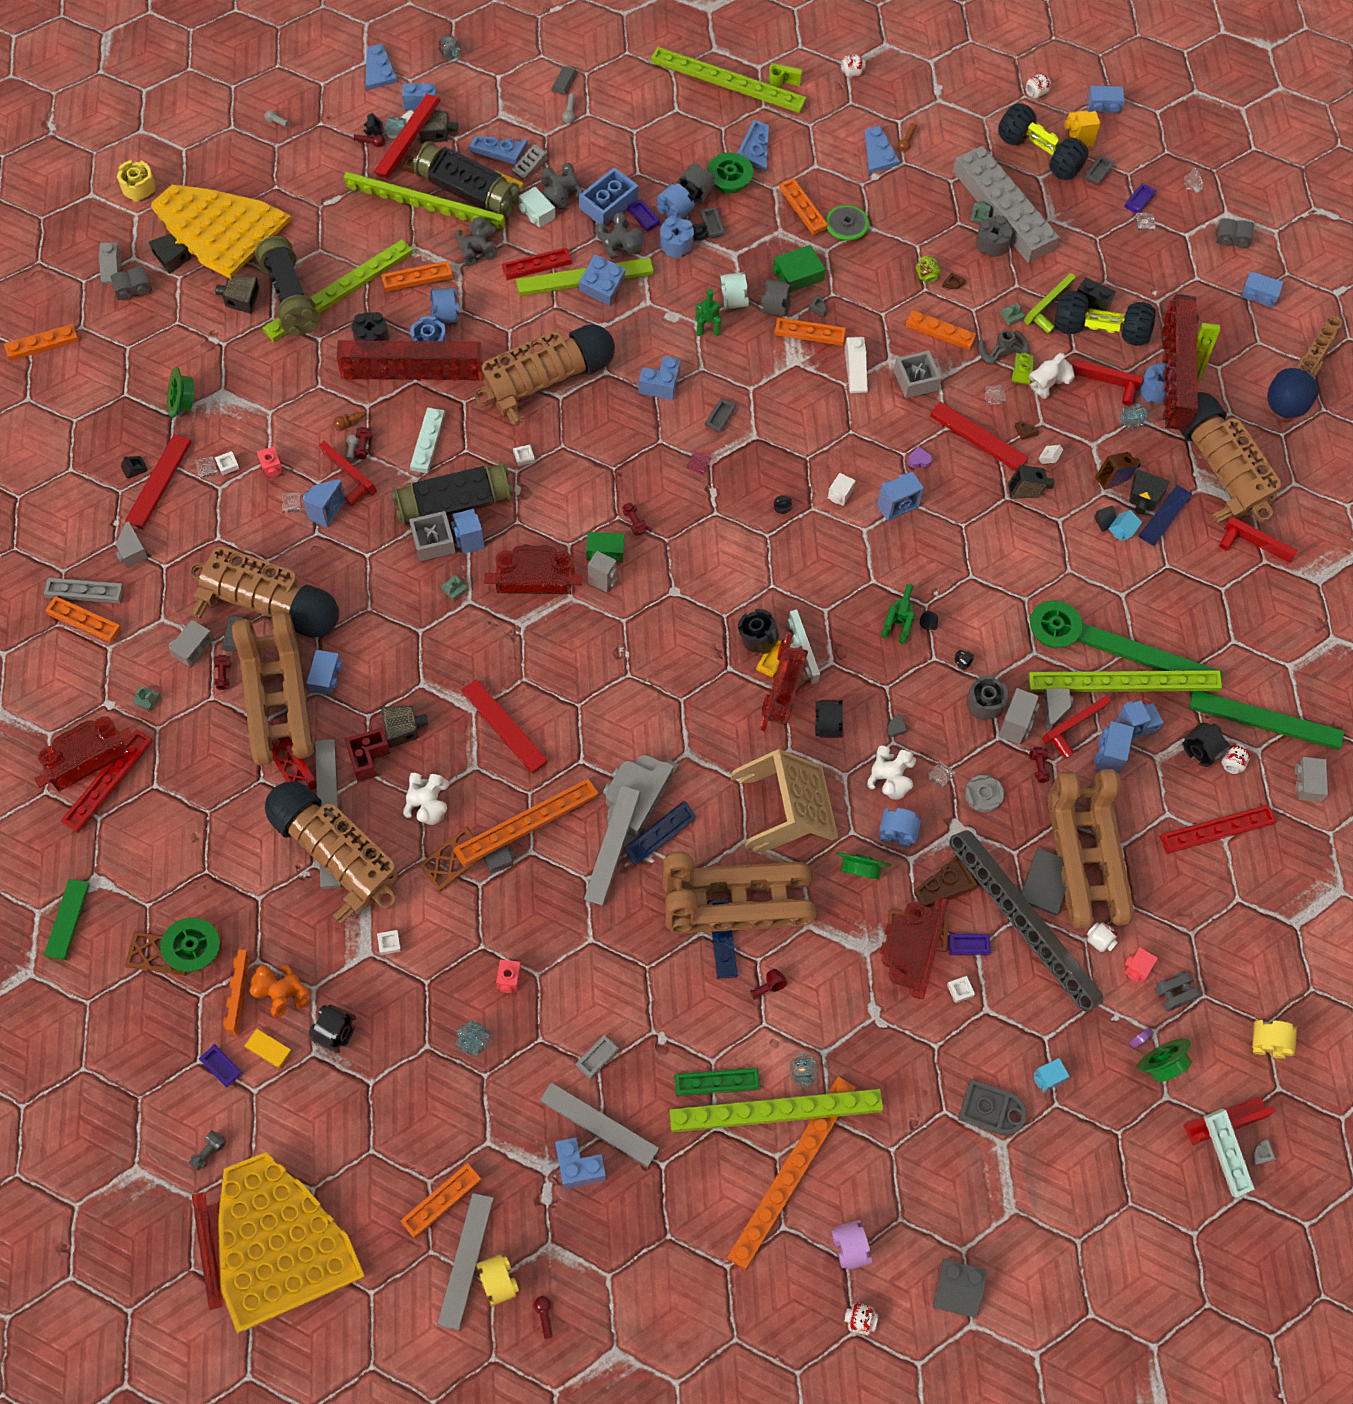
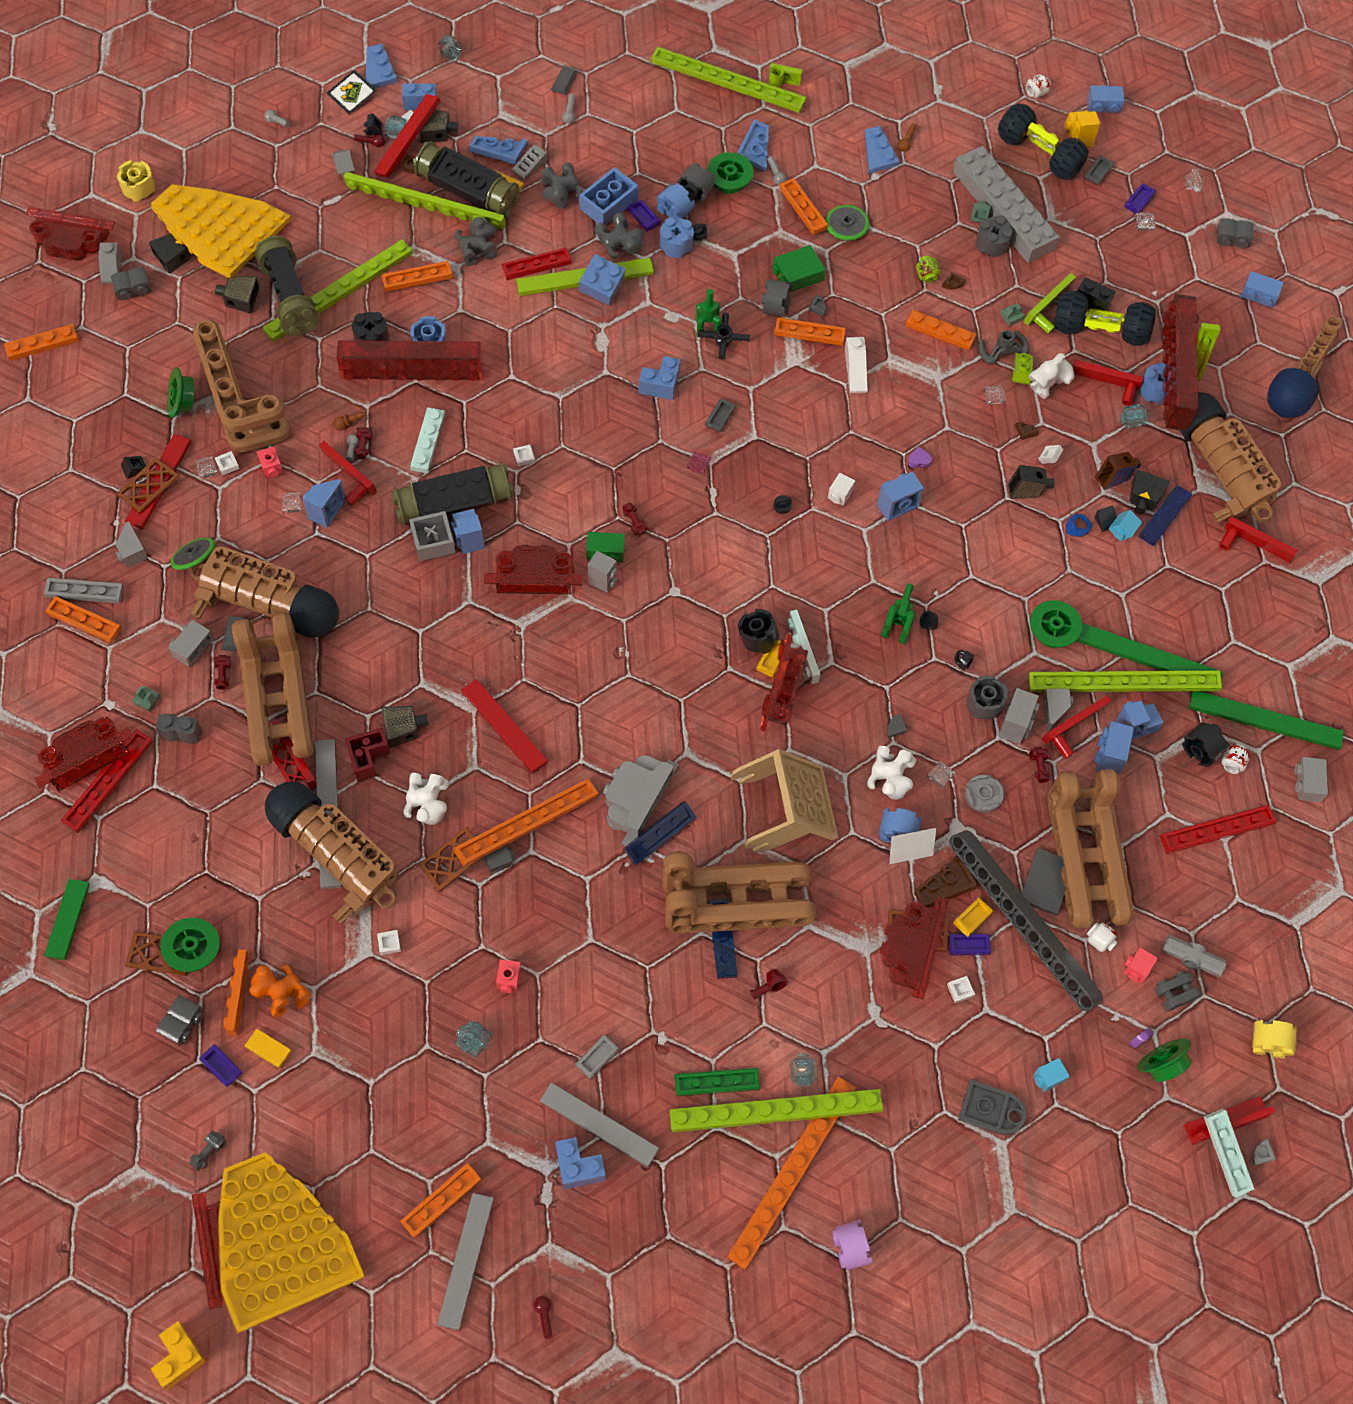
(68, 234): none -> clear red brick
(149, 497): none -> dark orange window
(178, 728): none -> dark grey brick
(179, 1020): none -> dark grey brick
(183, 1356): none -> yellow brick
(192, 553): none -> dark grey wheel
(250, 419): none -> medium nougat beam
(324, 672): medium blue brick -> none
(332, 1028): black brick -> none
(342, 161): none -> light grey slope
(351, 92): none -> sticker
(444, 305): medium blue brick -> none
(454, 587): sand green tile -> none
(496, 1279): light yellow brick -> none
(536, 207): light aqua brick -> none
(586, 350): medium nougat piece -> none
(612, 845): light grey tile -> none
(713, 222): dark grey tile -> none
(723, 335): none -> black bar
(734, 290): light aqua brick -> none
(778, 176): none -> light grey bar
(830, 718): black brick -> none
(852, 65): white head -> none
(861, 1318): white head -> none
(862, 865): green piece -> none
(912, 846): none -> white sticker
(917, 374): light grey brick -> none
(959, 1288): dark grey slope -> none
(973, 917): none -> yellow tile
(978, 436): red tile -> none
(1073, 530): none -> blue piece
(1194, 956): none -> light grey piece

